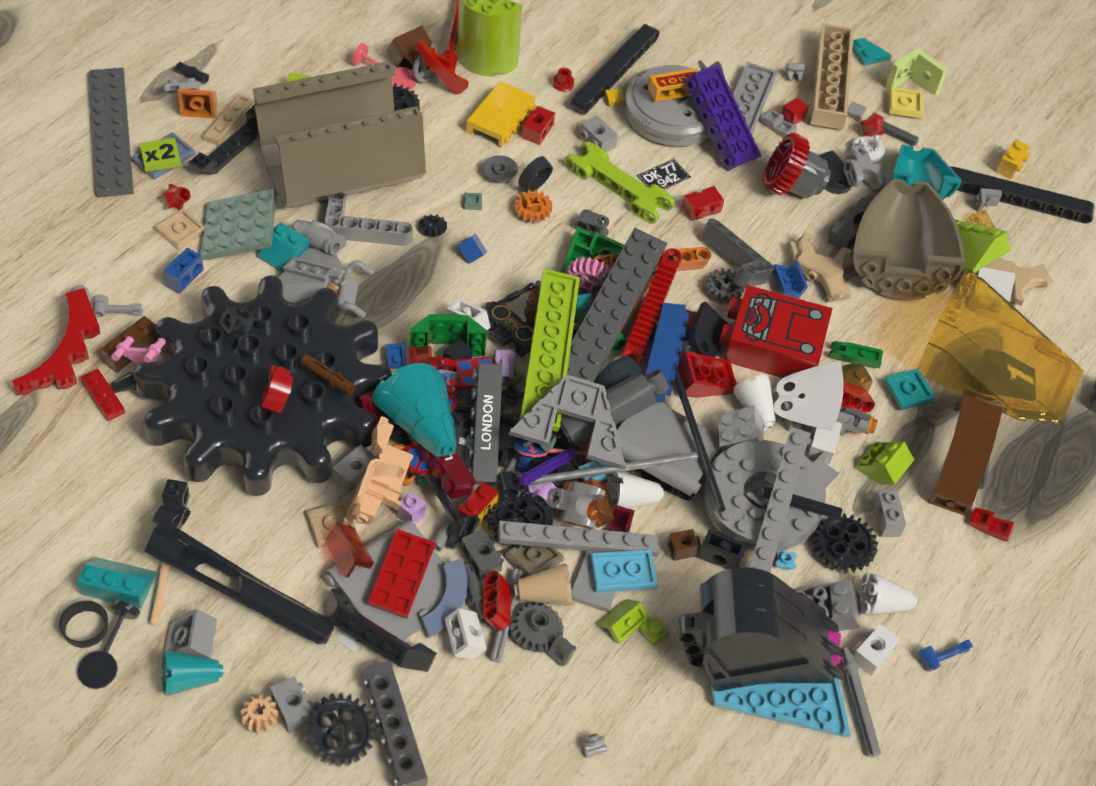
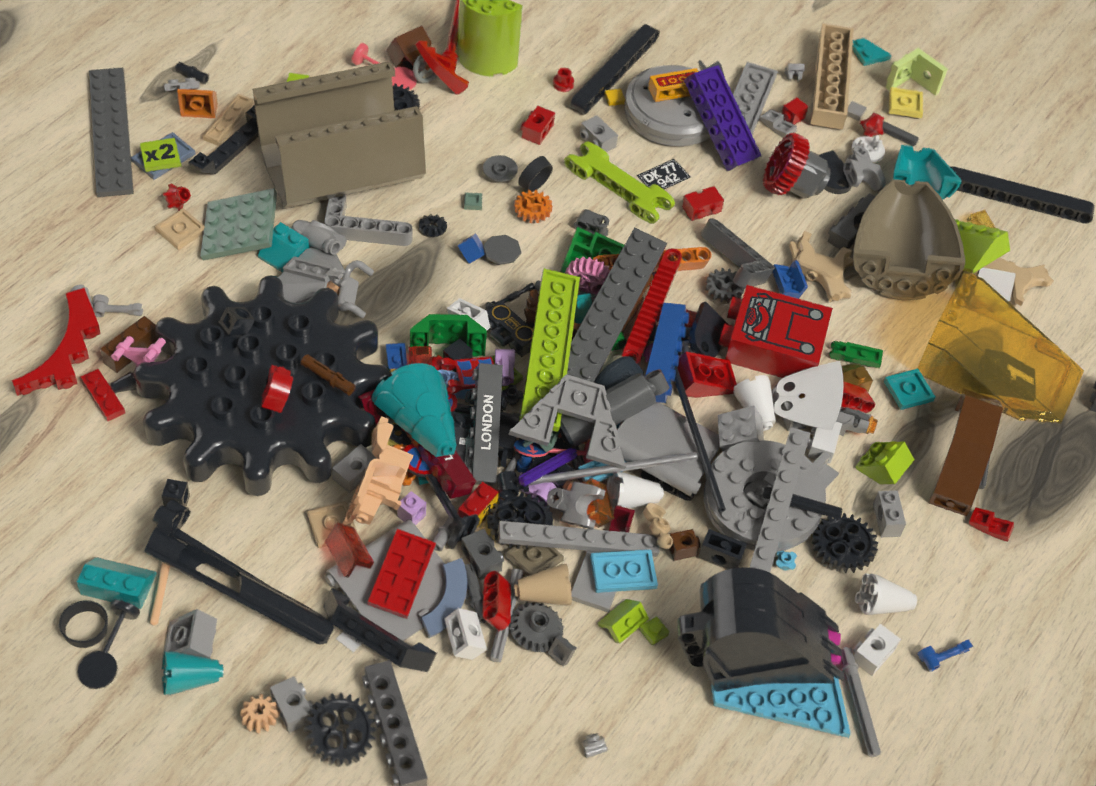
(183, 270): blue brick -> none
(501, 112): yellow panel -> none
(502, 249): none -> dark grey piece
(659, 526): none -> tan piece
(838, 601): light grey slope -> none
(987, 197): light grey bracket -> none
(1013, 159): yellow brick -> none

